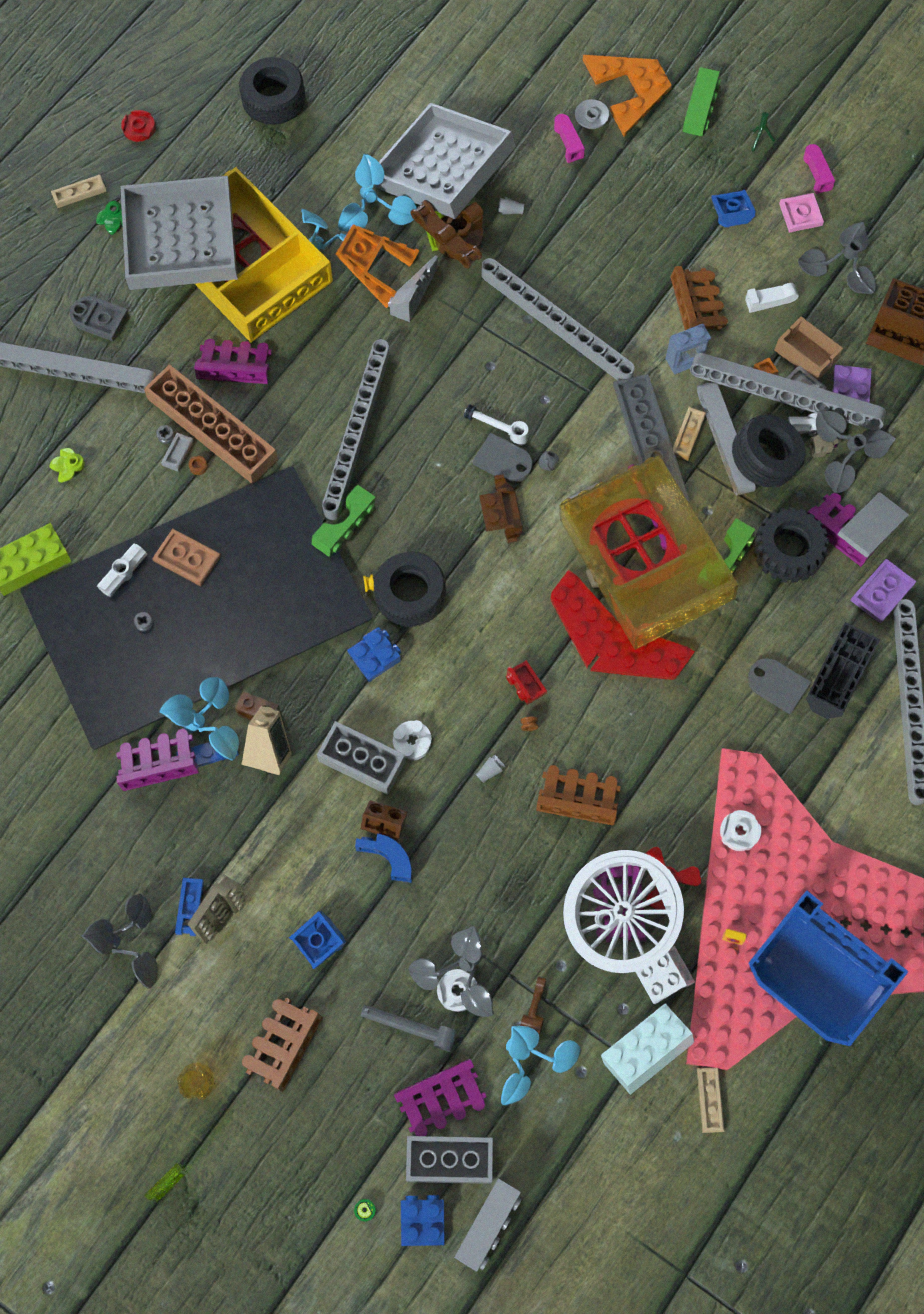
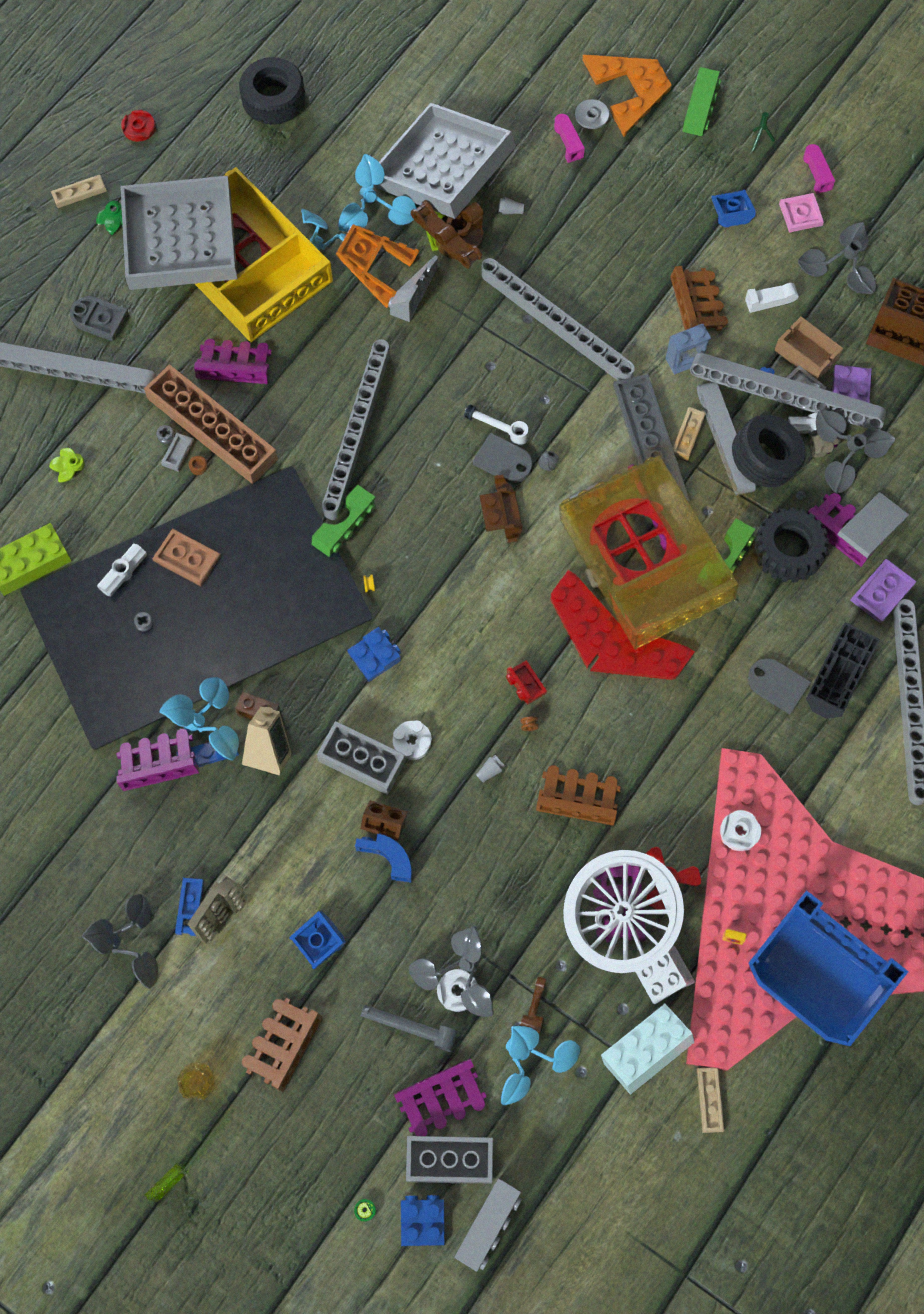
(404, 566): black tyre -> none
(766, 366): orange tile -> none

